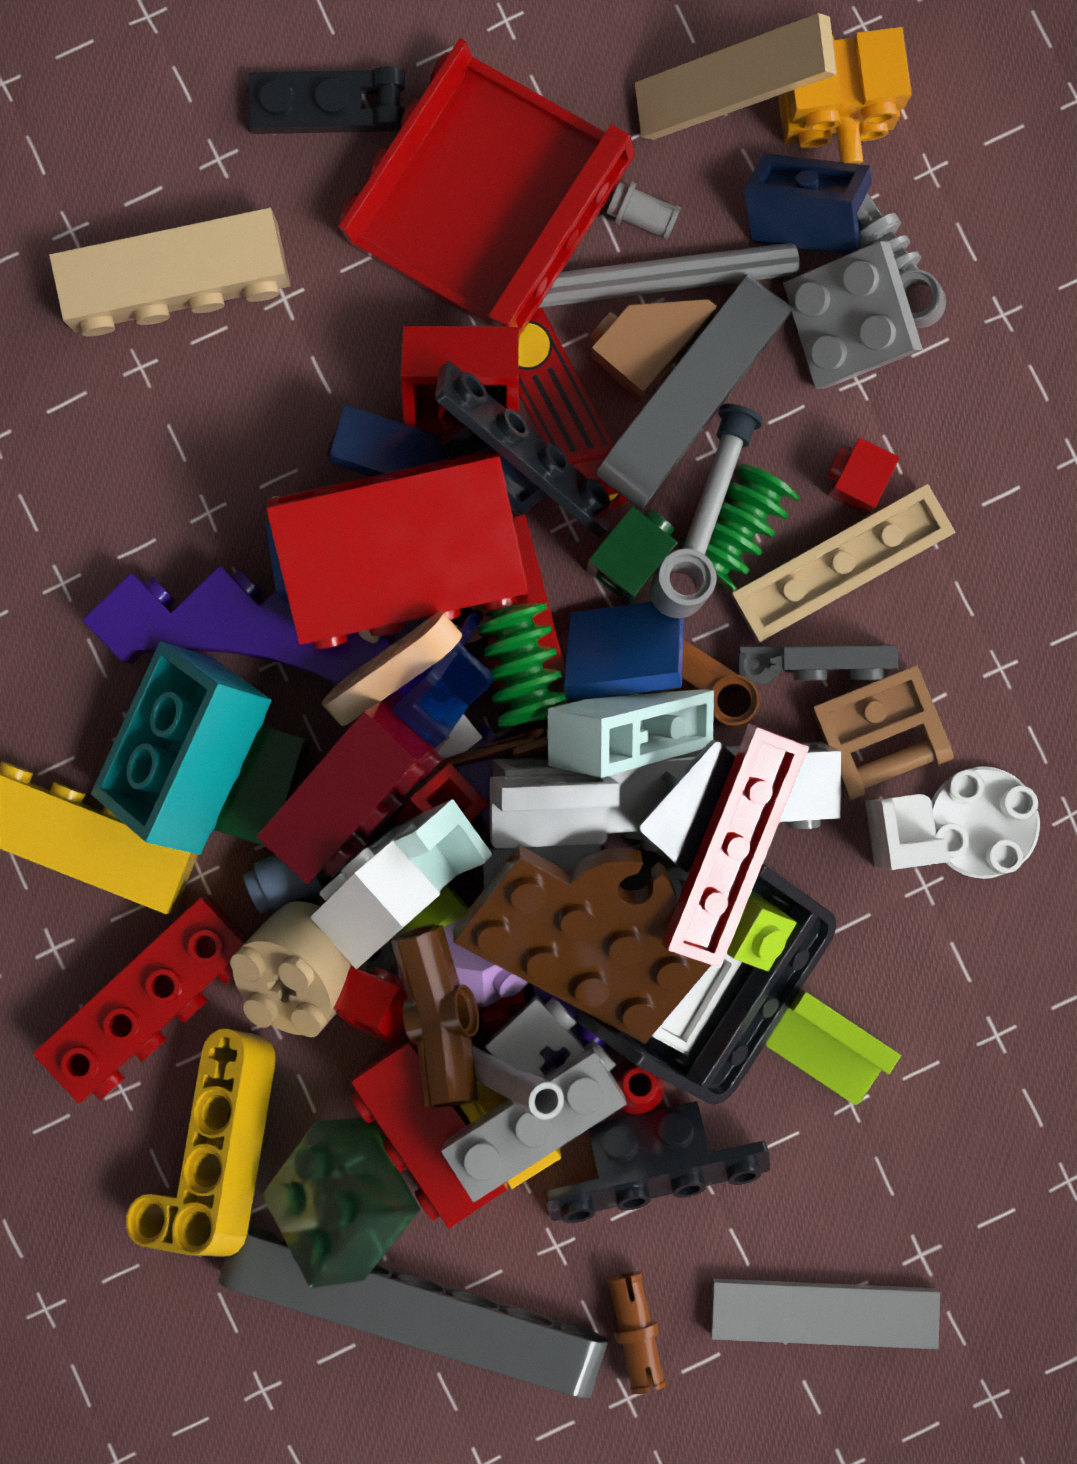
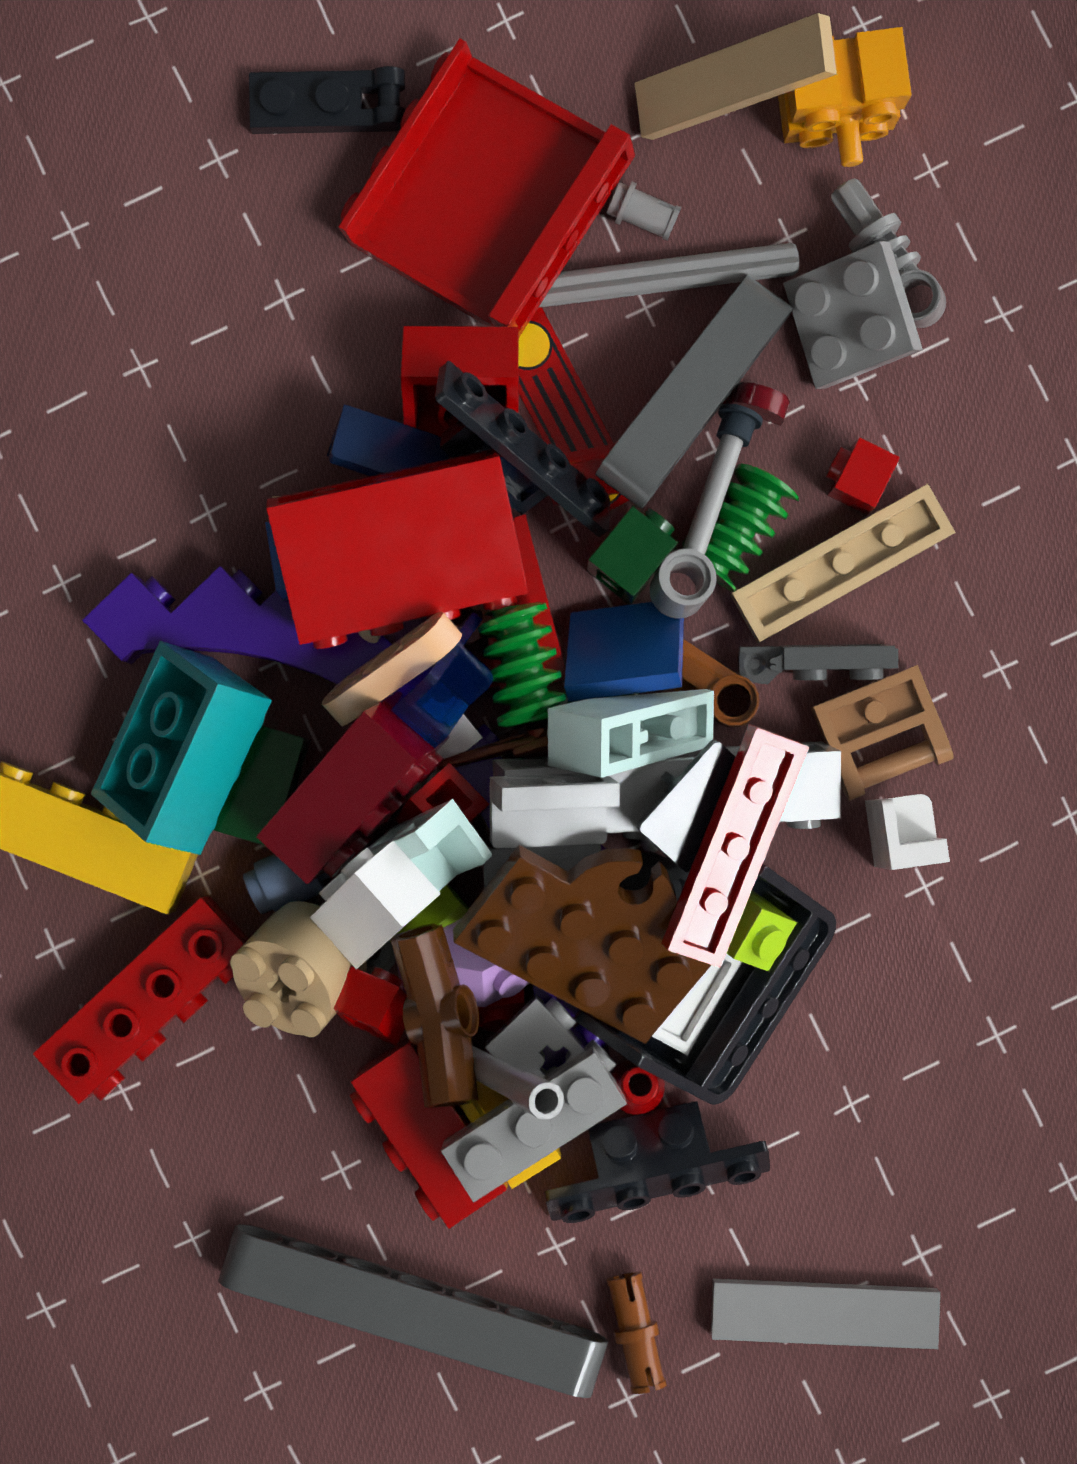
(170, 272): tan brick -> none
(232, 1073): yellow beam -> none
(339, 1202): clear green brick -> none
(648, 341): medium nougat slope -> none
(762, 399): none -> dark red tile
(806, 202): dark blue panel -> none
(831, 1048): lime panel -> none
(987, 821): white dish -> none

